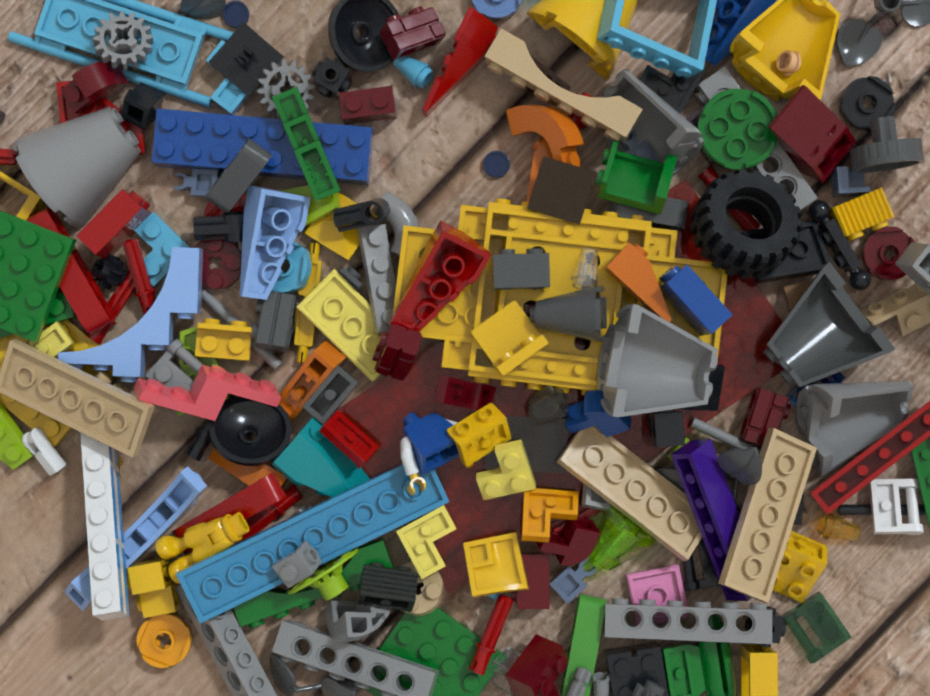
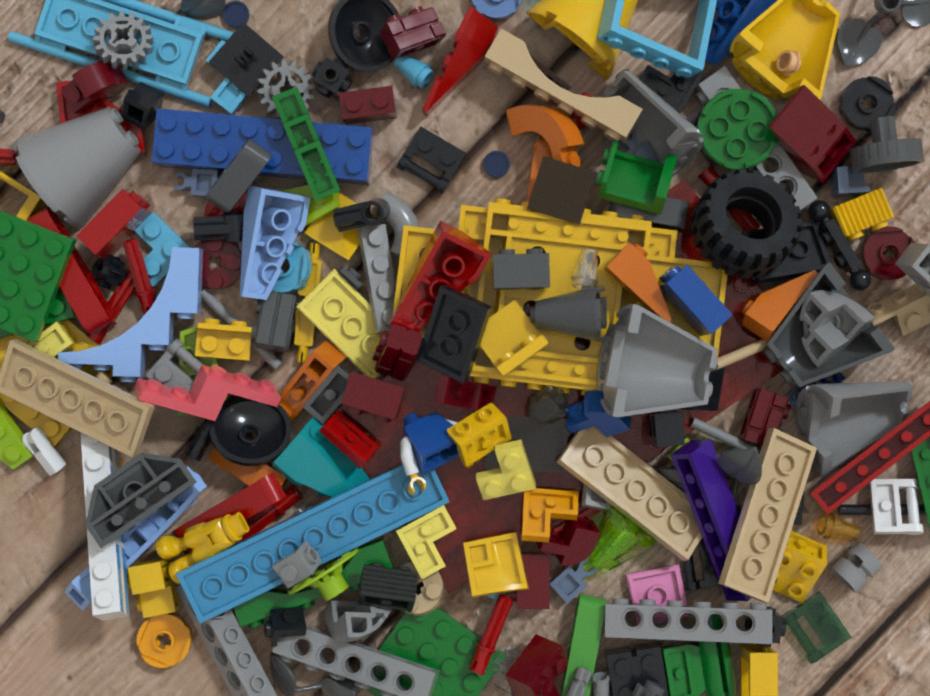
(135, 495): none -> dark grey wedge
(284, 623): none -> black bracket
(373, 396): none -> dark red brick
(435, 152): none -> black plate
(454, 333): none -> black plate
(741, 353): none -> tan bar
(773, 306): none -> orange slope
(830, 324): none -> light grey brick
(851, 575): none -> light grey wheel

